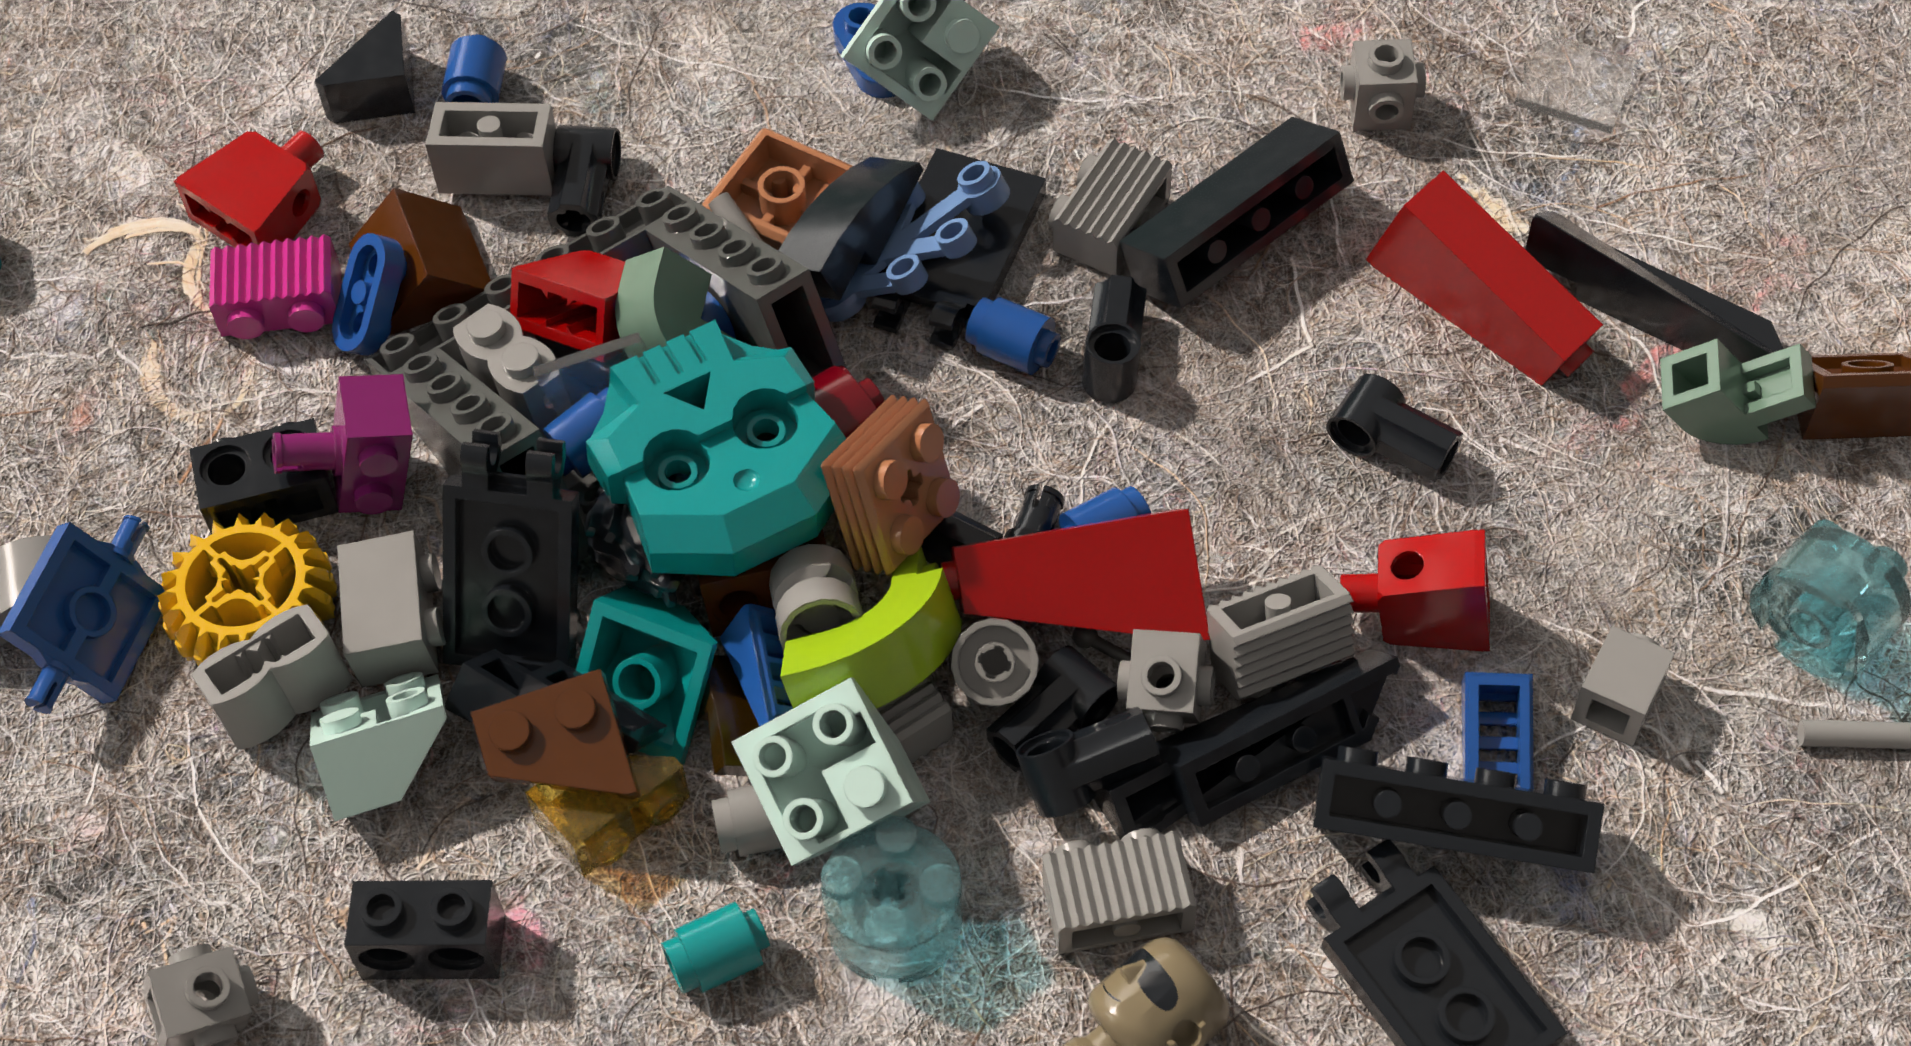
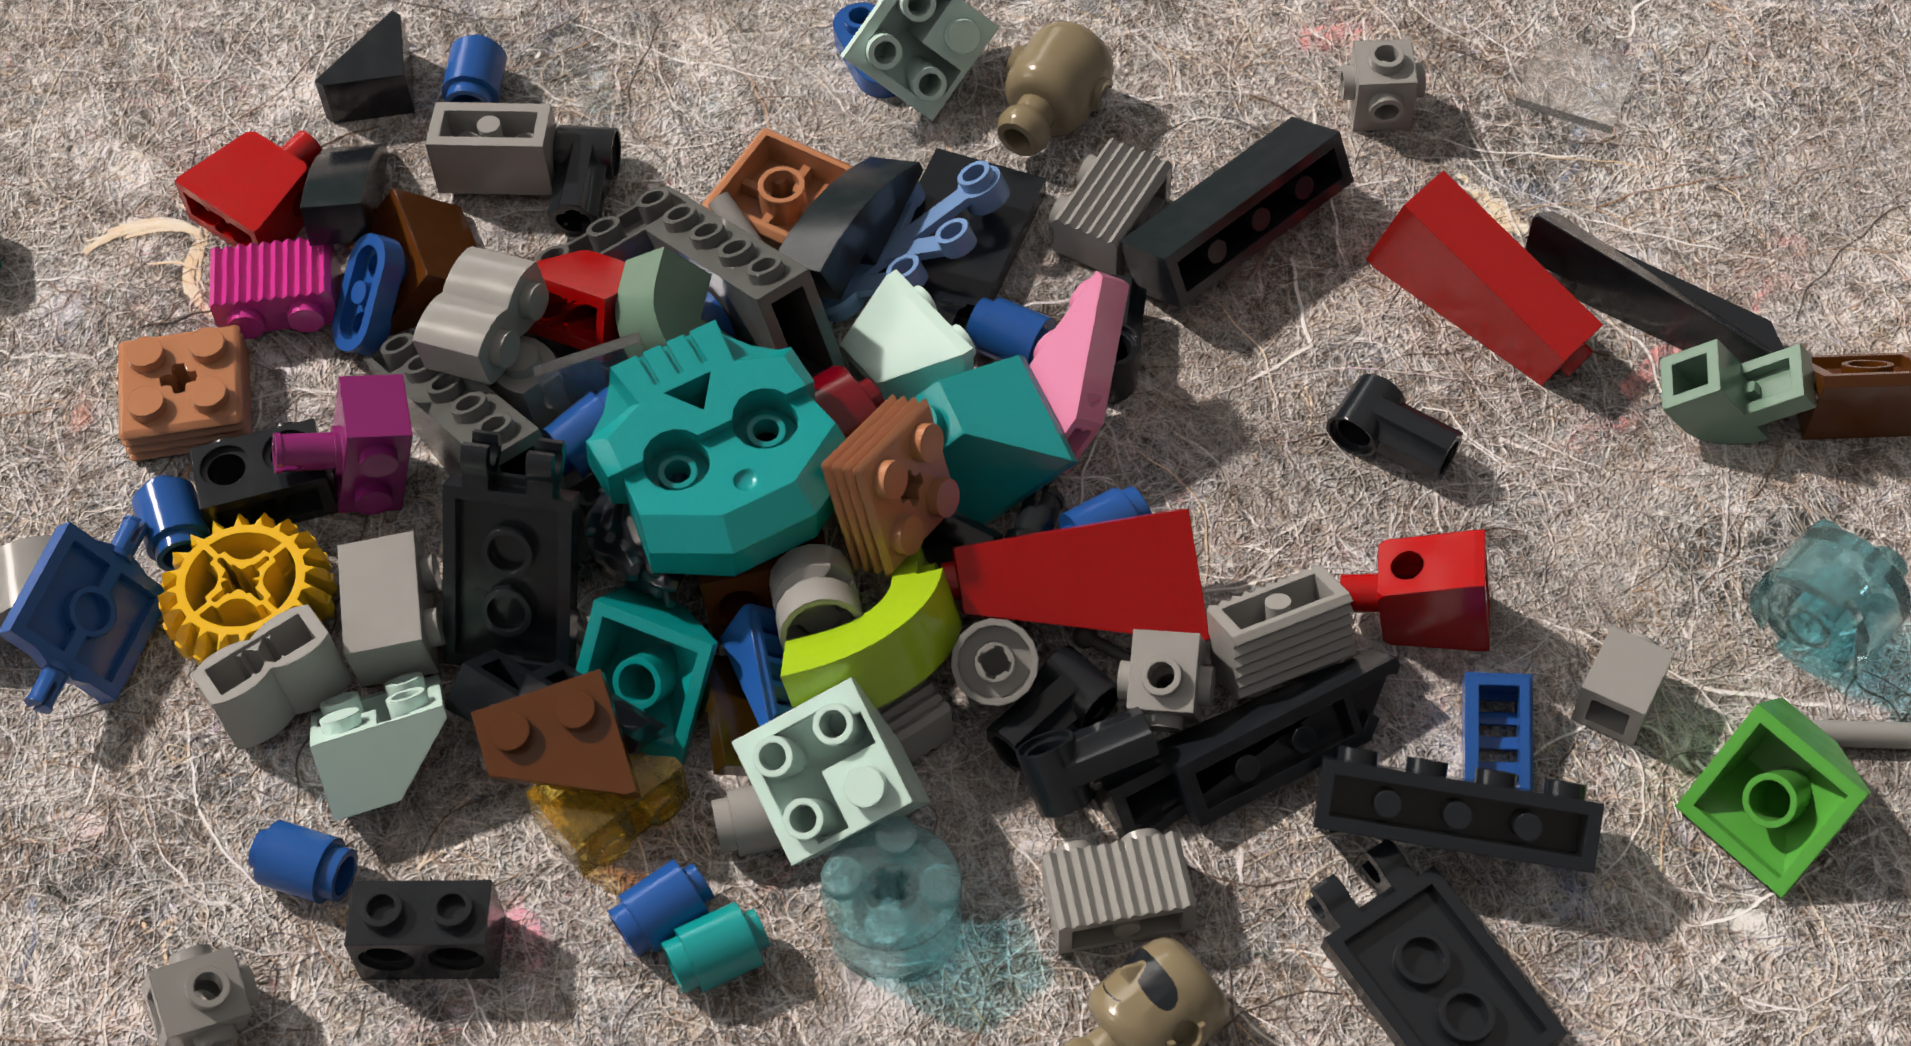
(172, 514): none -> blue brick
(183, 391): none -> nougat brick
(303, 862): none -> blue brick
(343, 193): none -> black slope
(480, 315): none -> light grey brick
(659, 905): none -> blue brick
(904, 341): none -> light aqua slope
(997, 436): none -> teal slope
(1053, 86): none -> dark tan piece
(1079, 358): none -> bright pink slope
(1776, 794): none -> bright green slope

